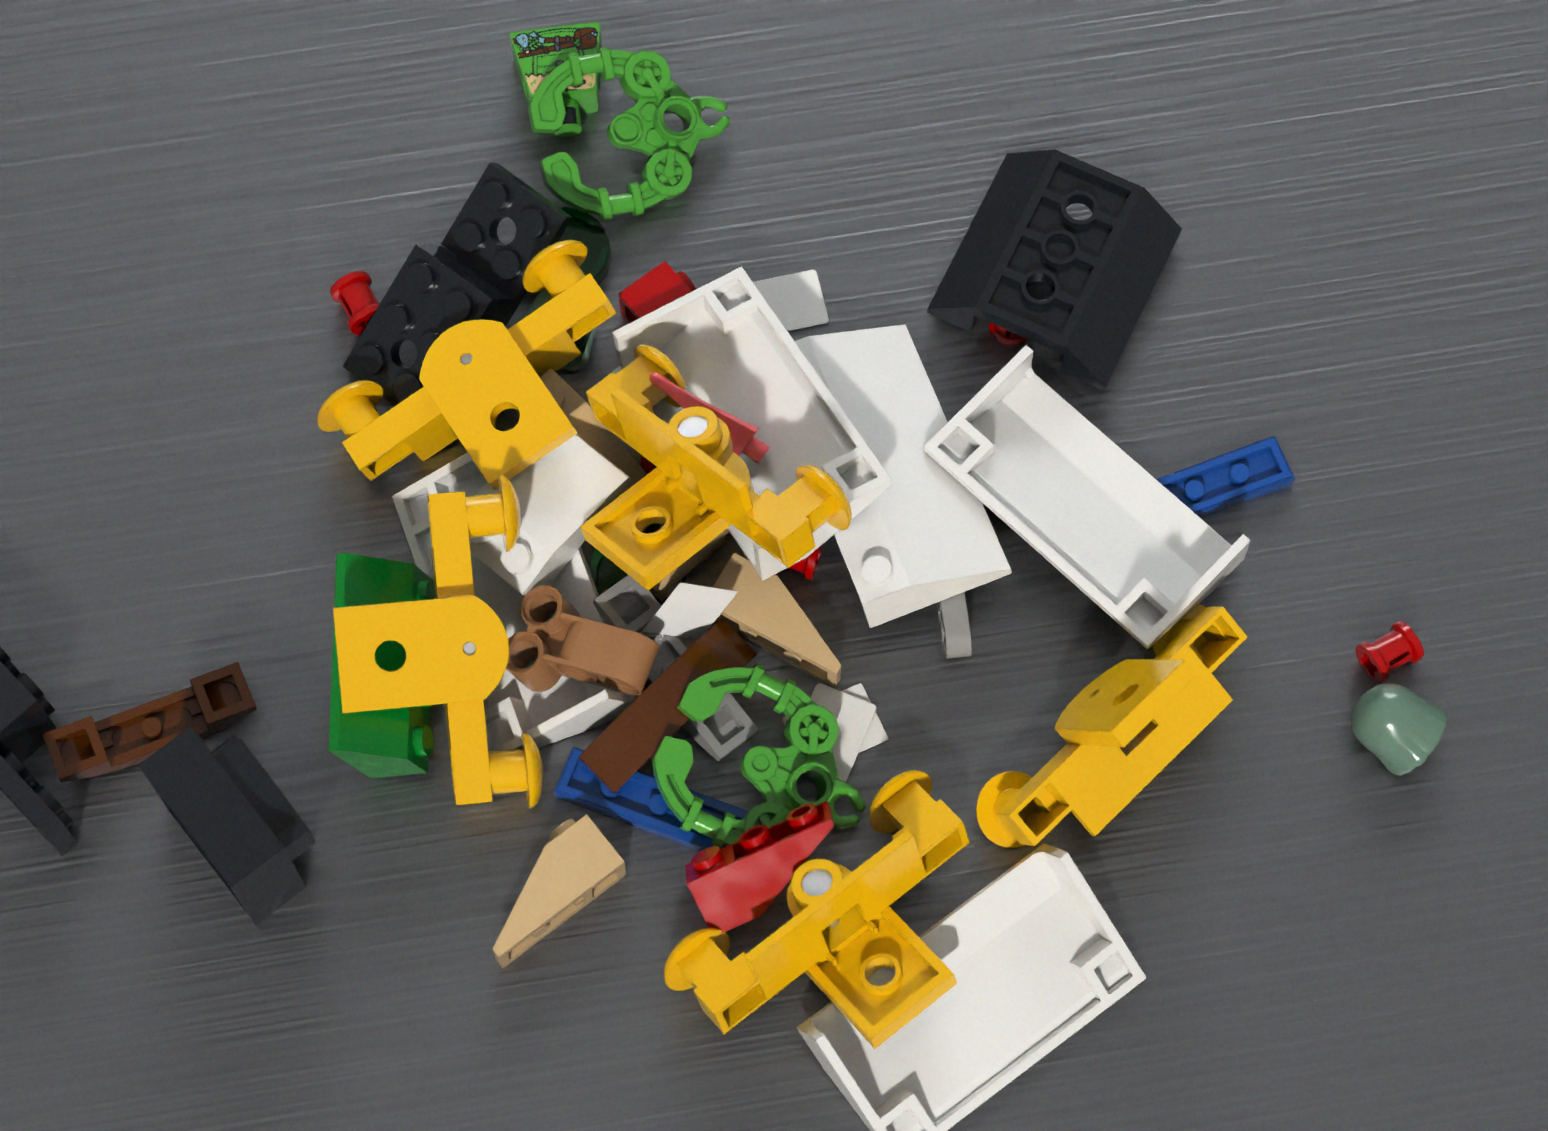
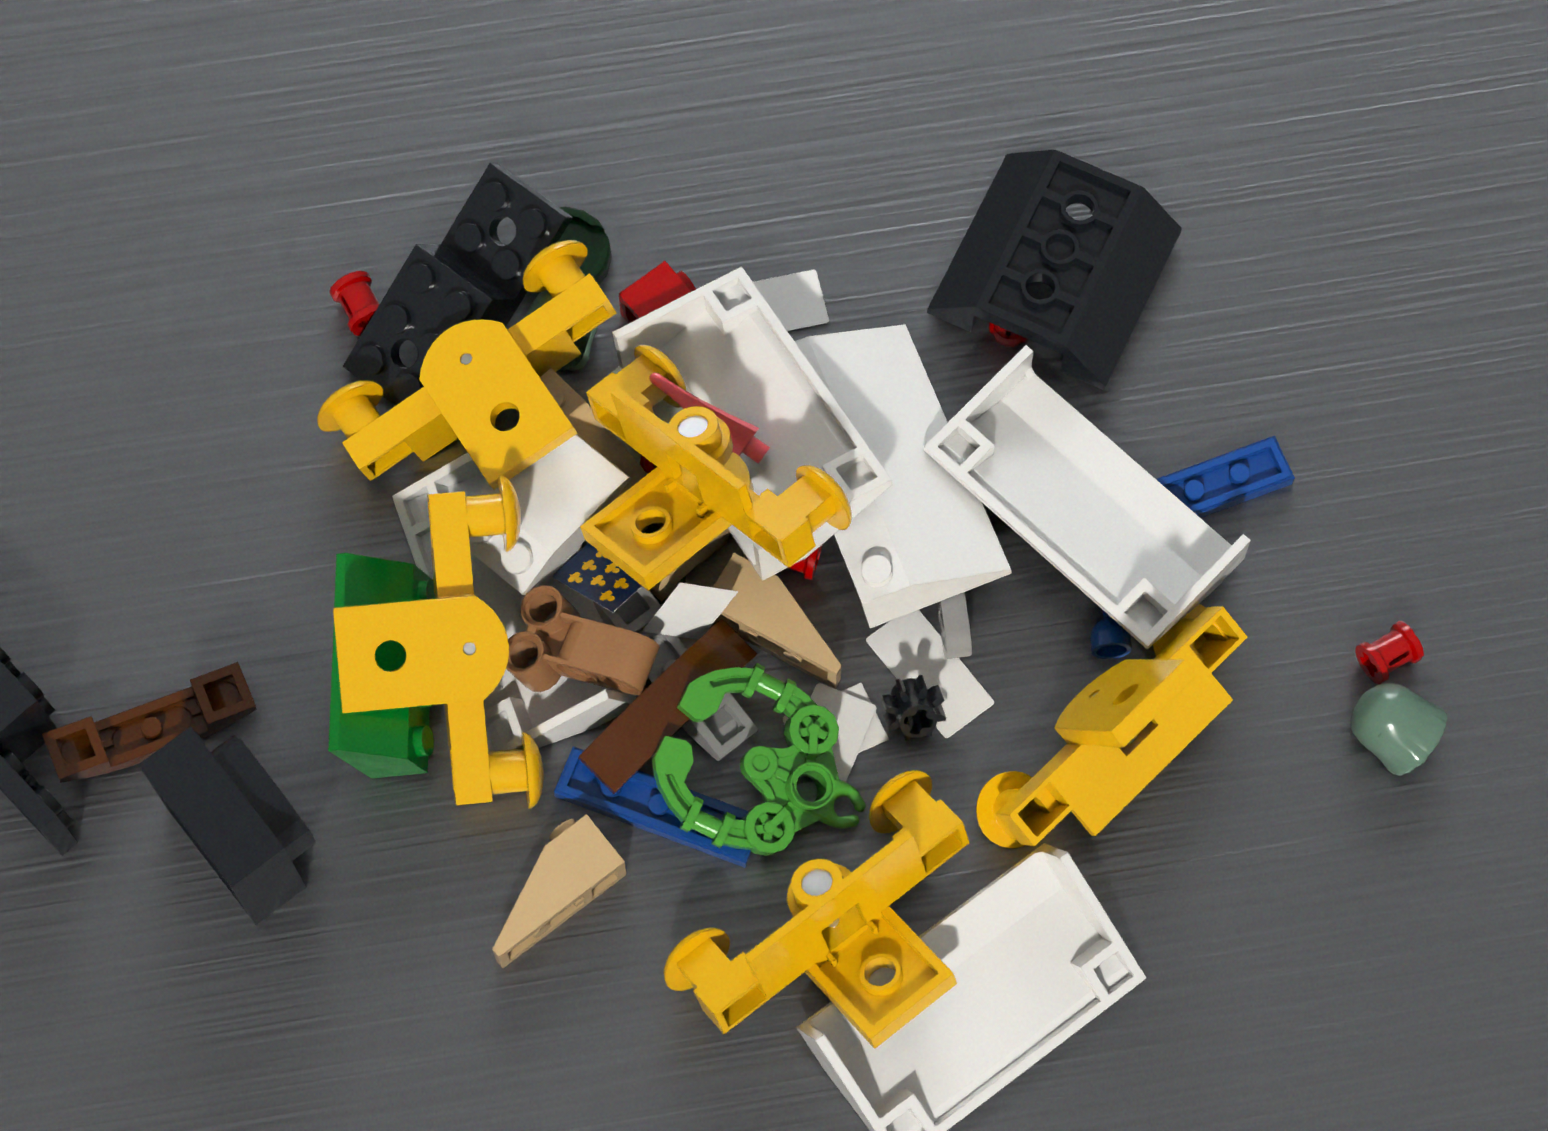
(544, 49): torso -> none
(597, 578): none -> dark blue sticker
(640, 129): bright green piece -> none
(746, 876): red slope -> none
(913, 708): none -> black gear
(915, 648): none -> white sticker
(1109, 639): none -> blue hinge

